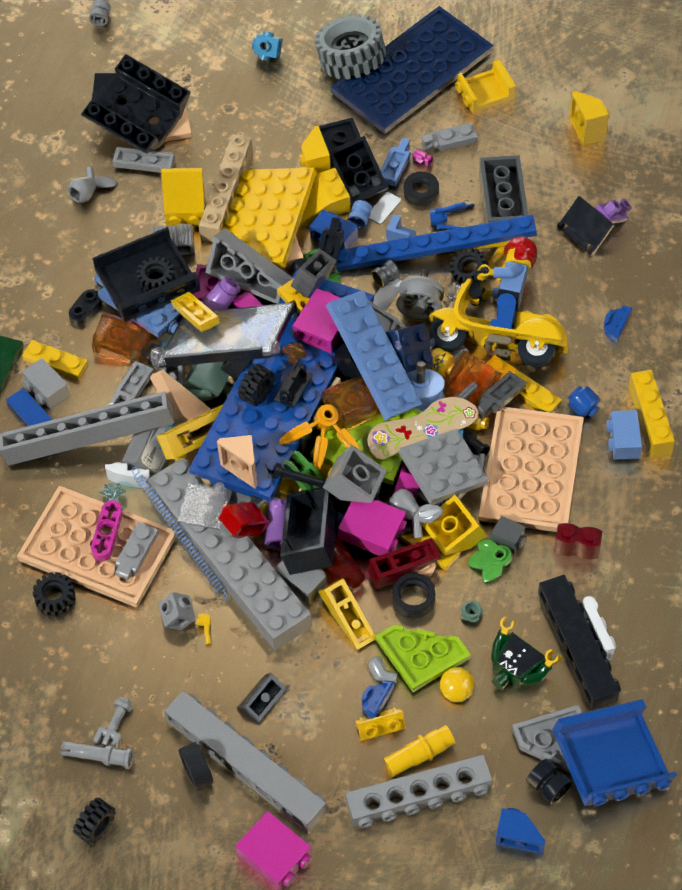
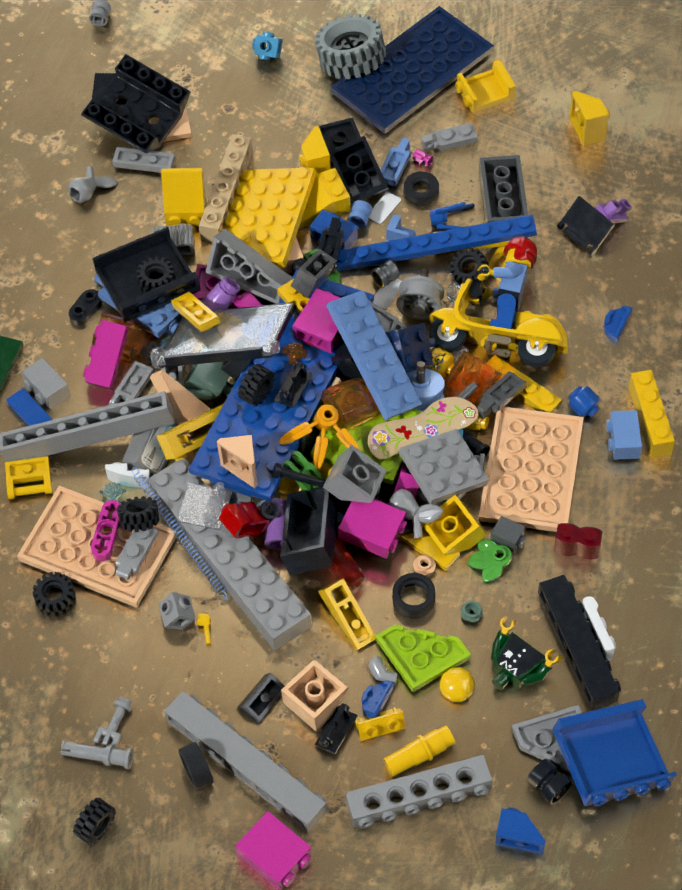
(28, 471): none -> yellow plate
(60, 361): yellow plate -> none
(105, 354): none -> dark pink brick
(138, 514): none -> black tyre
(273, 509): none -> black hinge
(304, 584): light grey brick -> none
(314, 695): none -> light nougat slope
(336, 729): none -> black hinge
(391, 566): dark red slope -> none

